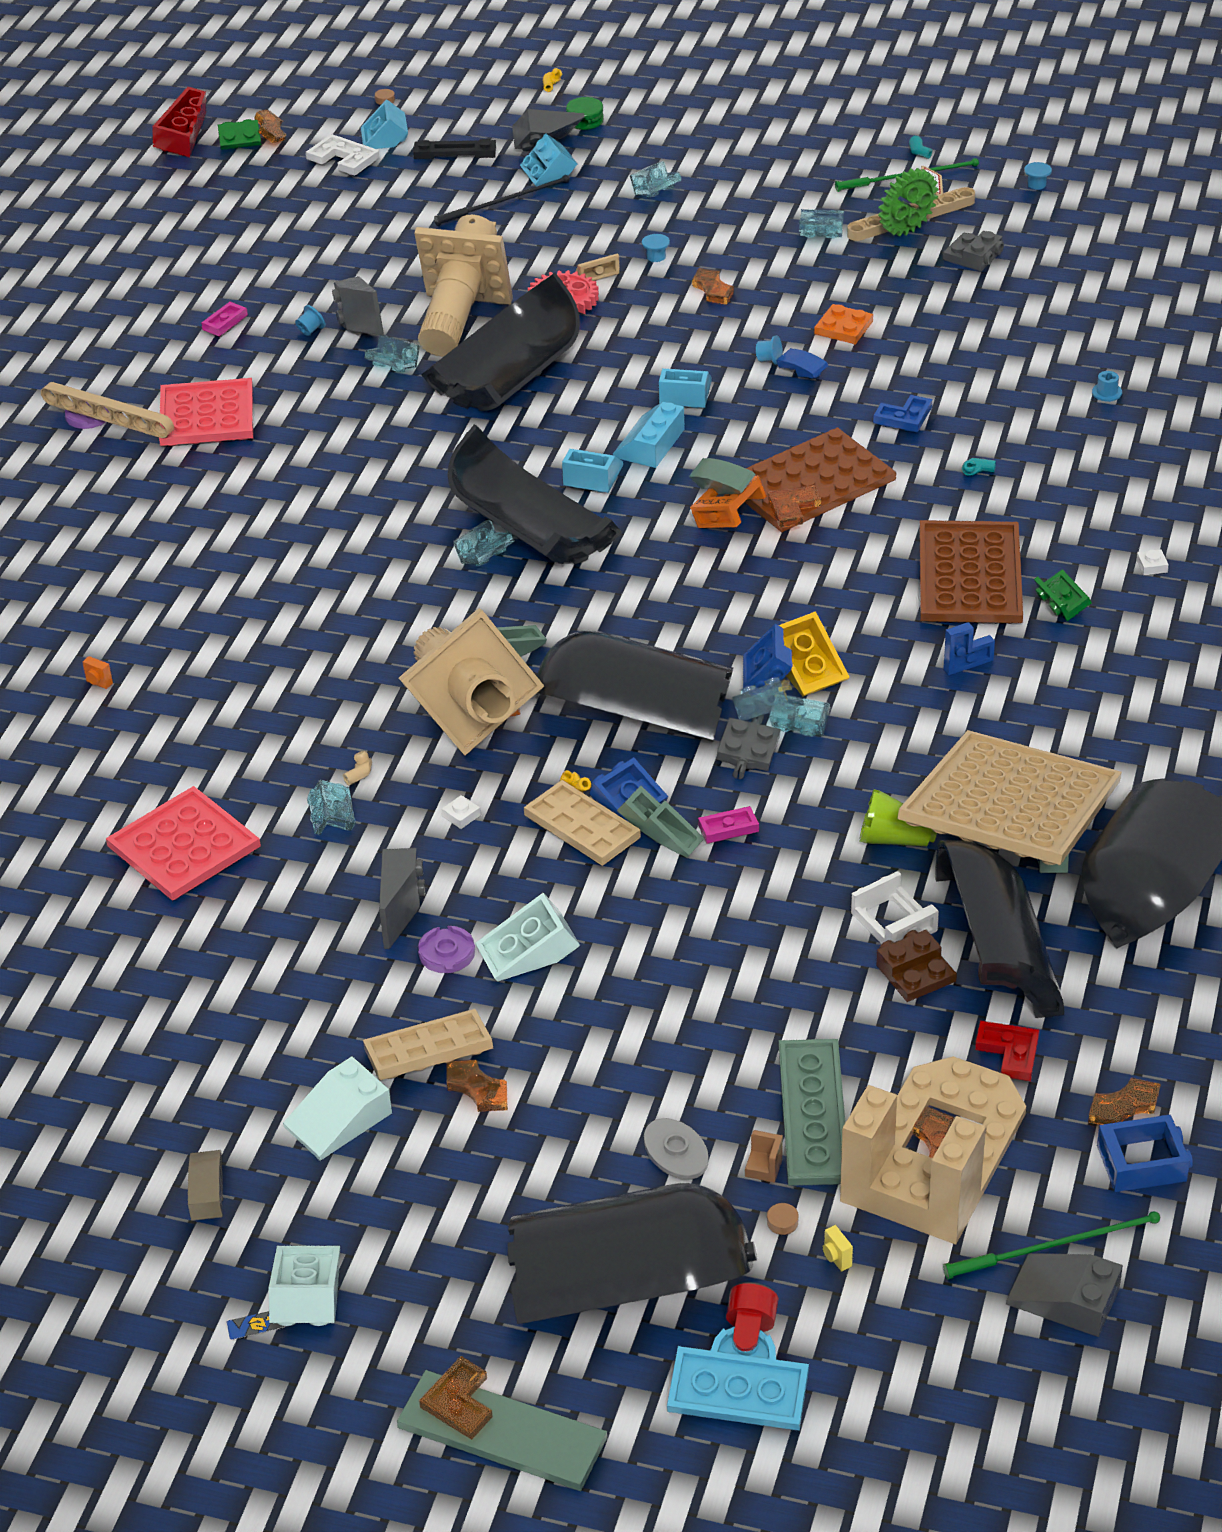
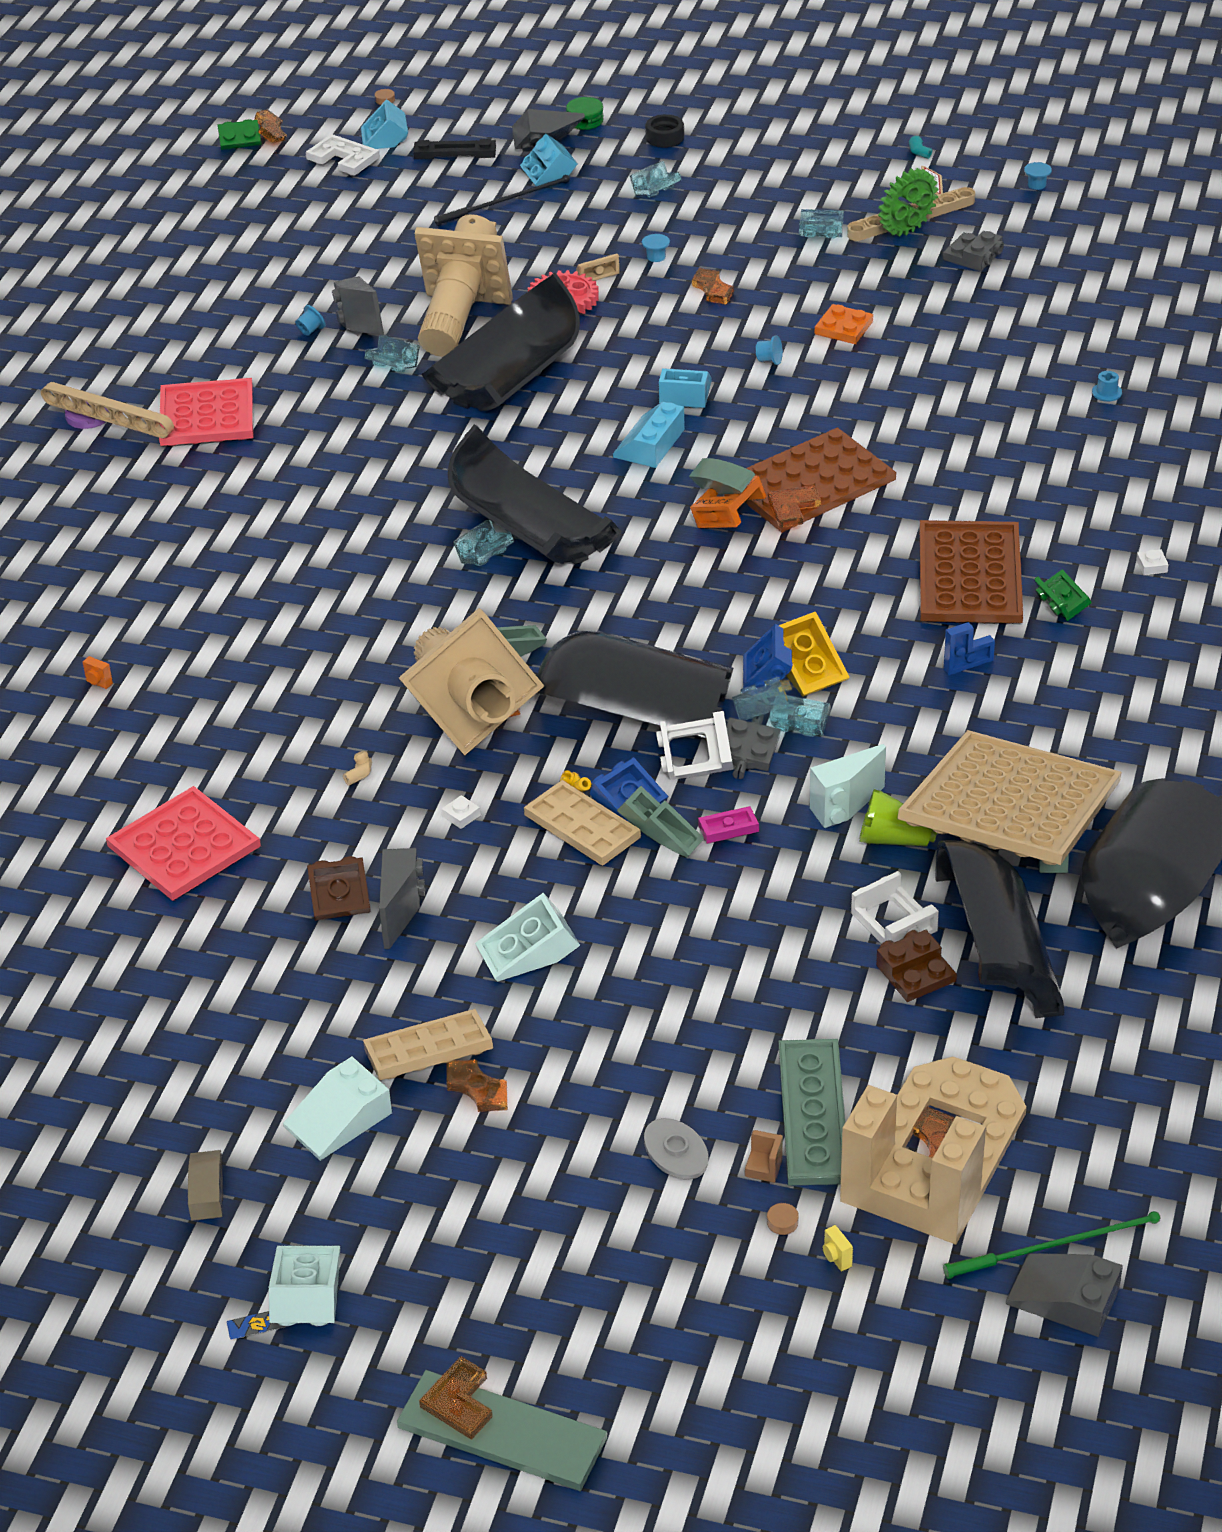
(181, 123): red wedge -> none
(224, 319): dark pink plate -> none
(330, 806): clear light blue bracket -> none
(338, 888): none -> reddish brown plate
(446, 949): medium lavender tile -> none
(551, 78): yellow arm -> none
(590, 470): medium azure slope -> none
(625, 1250): black panel -> none
(664, 130): none -> black tyre
(717, 741): none -> white window
(741, 1371): medium azure plate -> none
(803, 362): blue slope -> none
(846, 784): none -> light aqua slope
(866, 180): green piece -> none
(908, 417): blue plate -> none
(977, 465): teal arm -> none
(1016, 1044): red plate -> none
(1135, 1098): clear orange tile -> none
(1149, 1173): blue window -> none

